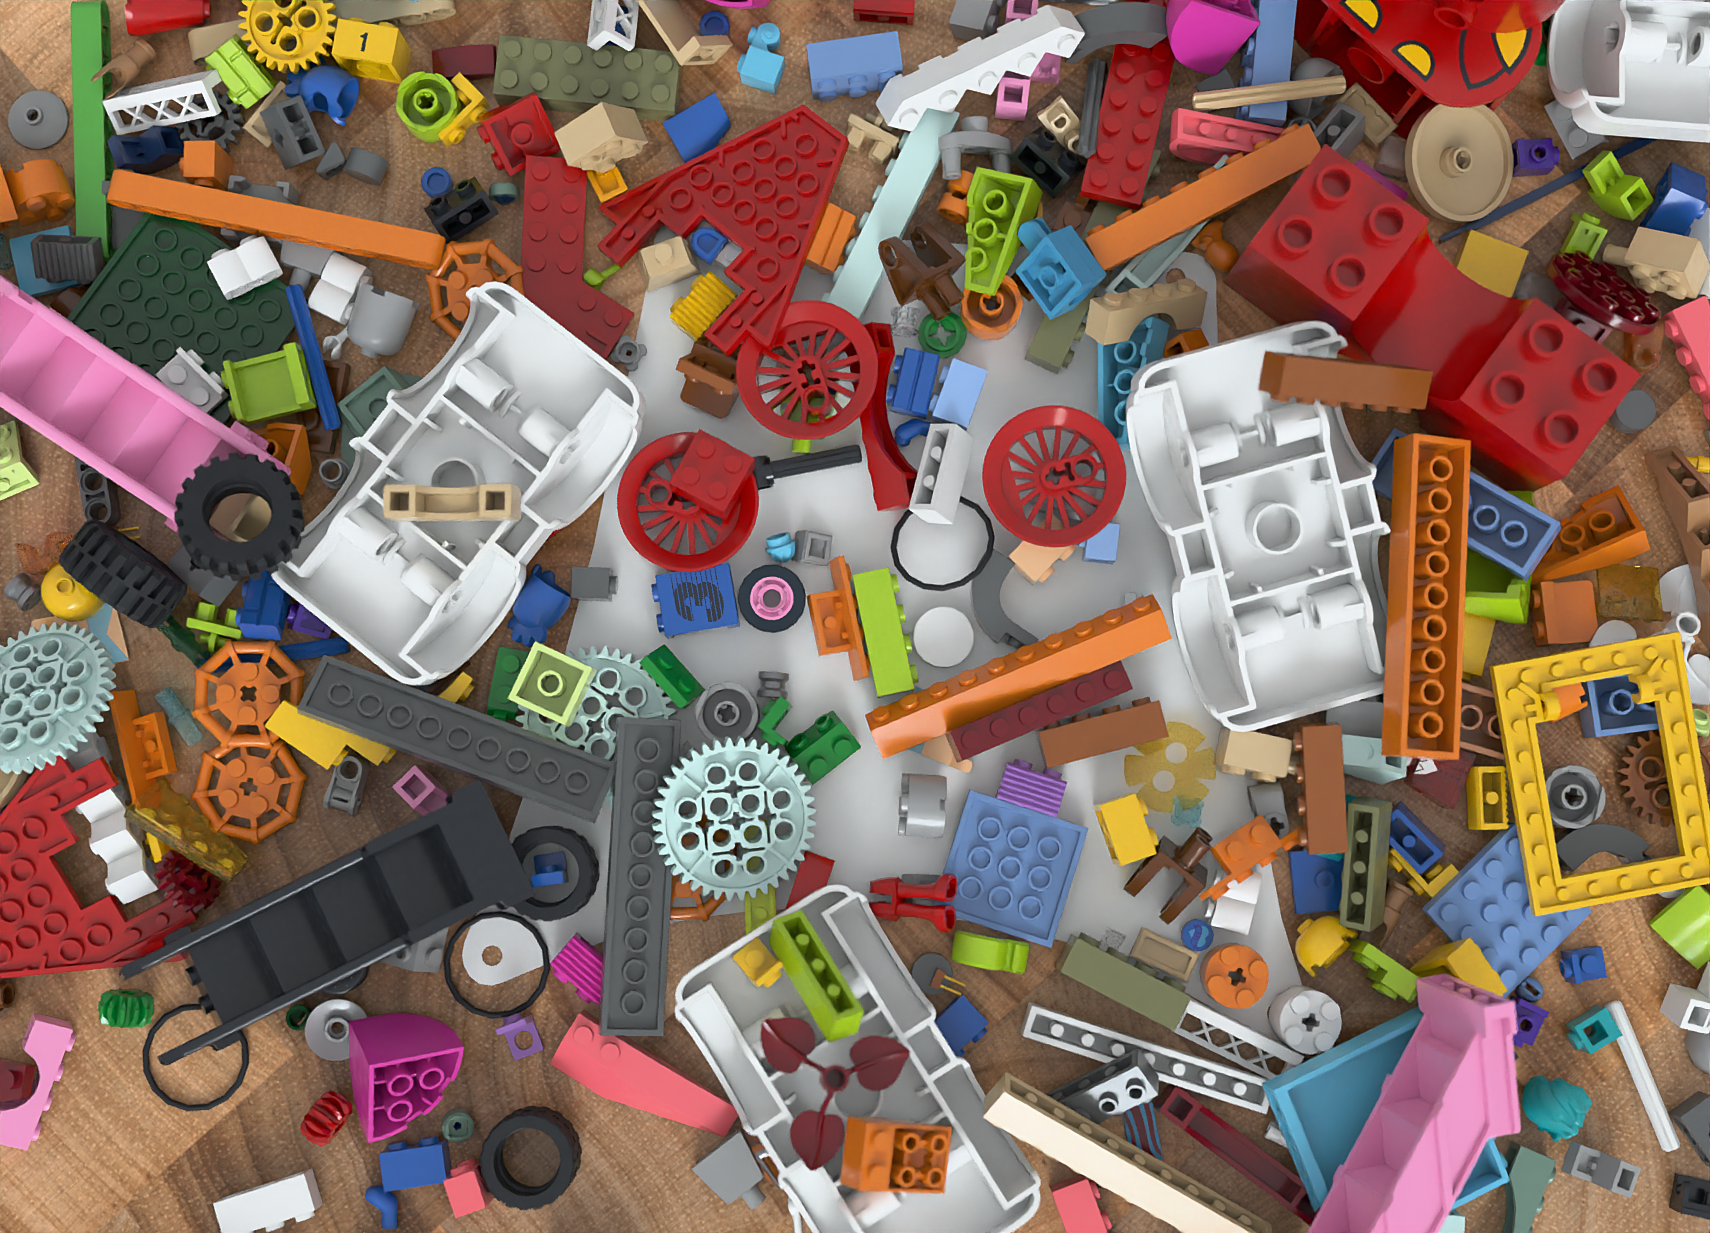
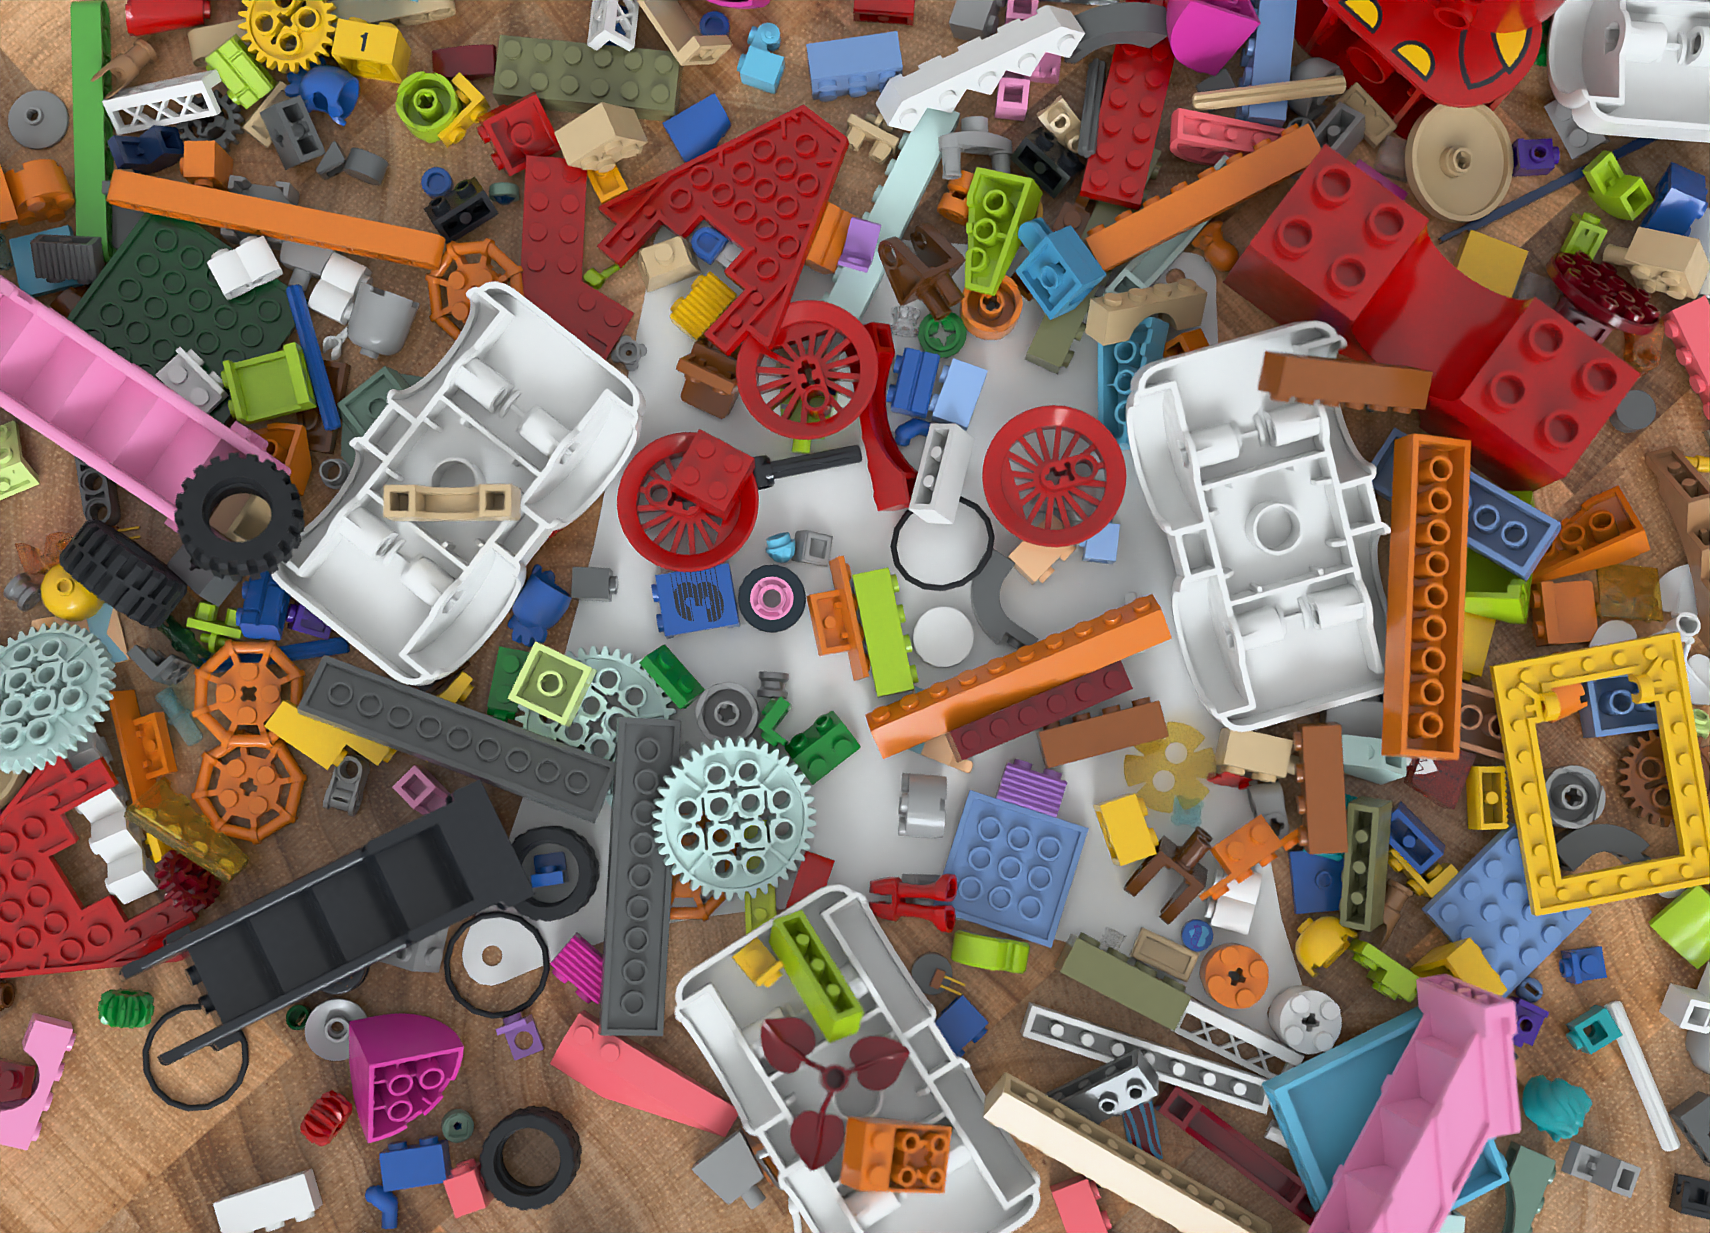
(160, 667): none -> dark grey bracket
(860, 244): none -> medium lavender bracket
(1231, 780): none -> red piece

